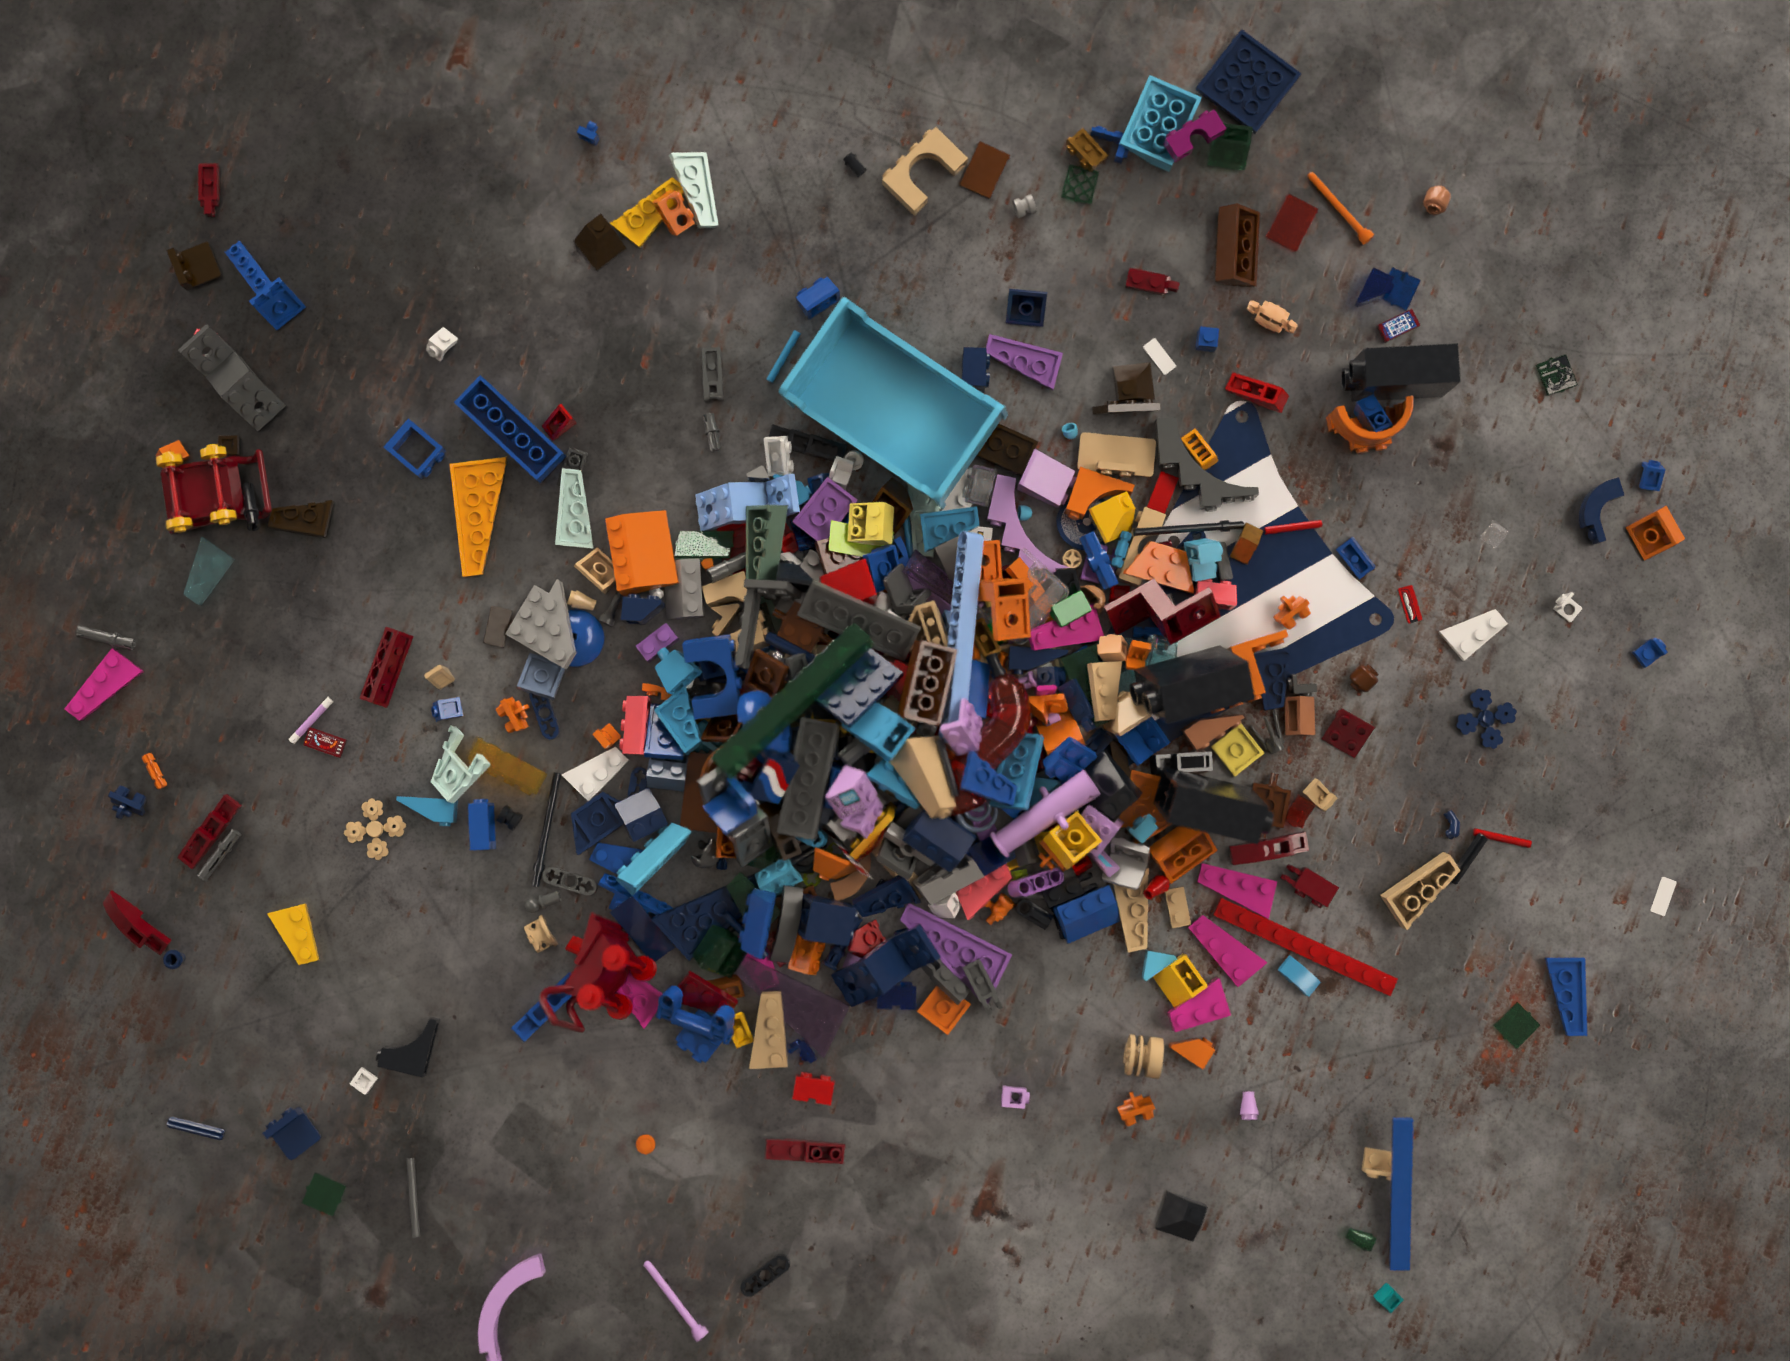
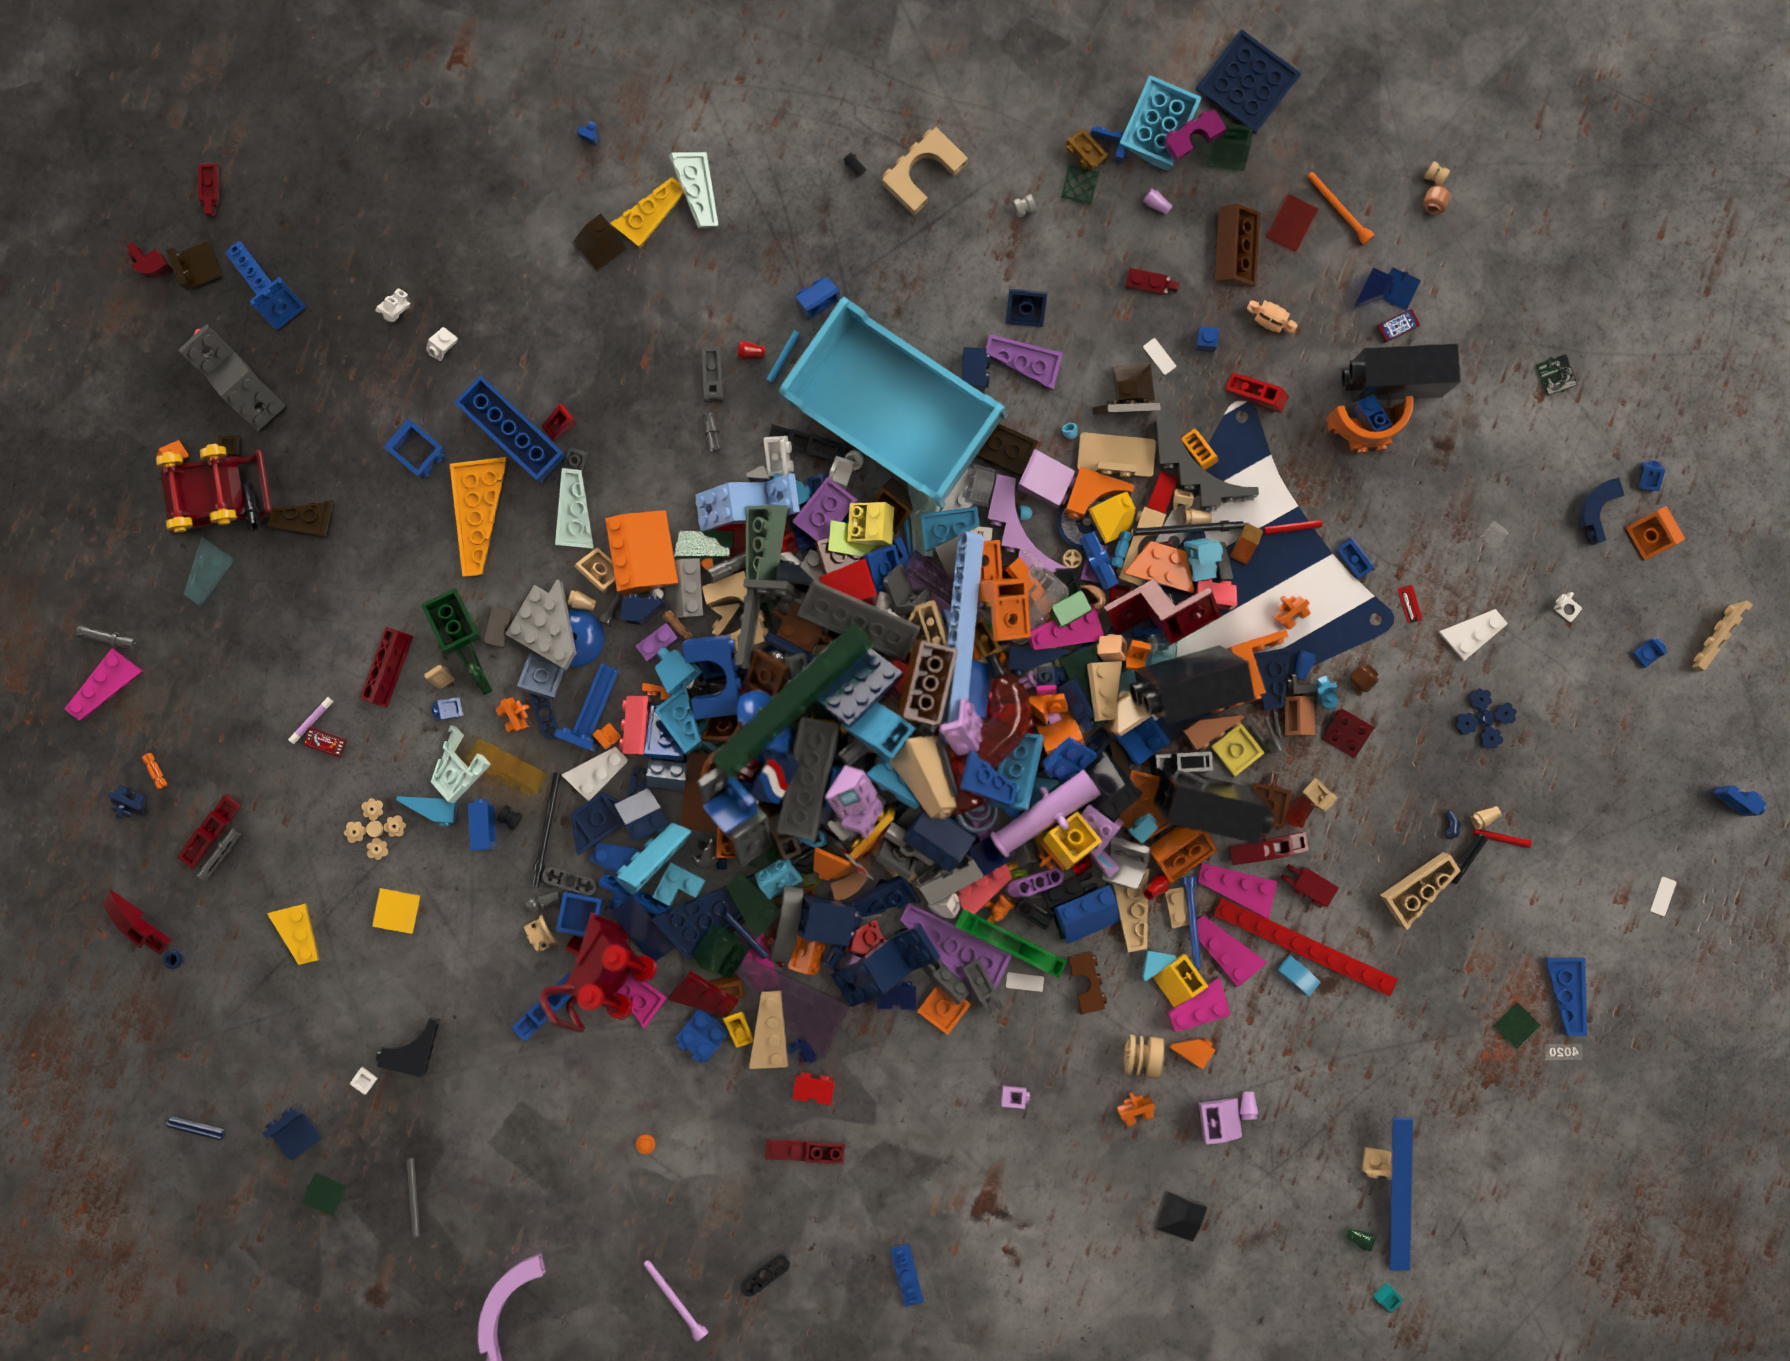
(149, 265): none -> dark red brick
(393, 305): none -> white hips
(396, 911): none -> yellow slope
(455, 630): none -> dark green slope
(576, 912): none -> blue piece
(591, 710): none -> blue bracket
(670, 215): orange brick -> none
(676, 625): none -> medium nougat axle
(677, 879): none -> medium azure brick
(719, 1027): blue piece -> none
(749, 350): none -> red cone
(757, 922): blue slope -> none
(907, 1275): none -> blue plate
(984, 170): reddish brown piece -> none
(1010, 943): none -> green arch
(1024, 982): none -> white sticker
(1092, 998): none -> reddish brown arch
(1157, 201): none -> lavender cone
(1182, 497): none -> tan tile
(1189, 885): none -> blue piece
(1196, 517): none -> tan cone
(1220, 1120): none -> lavender slope
(1304, 663): none -> blue cone
(1326, 693): none -> dark azure hips
(1440, 176): none -> tan wheel
(1485, 817): none -> tan cone
(1564, 1052): none -> clear sticker
(1721, 634): none -> tan wing
(1743, 802): none -> blue plate

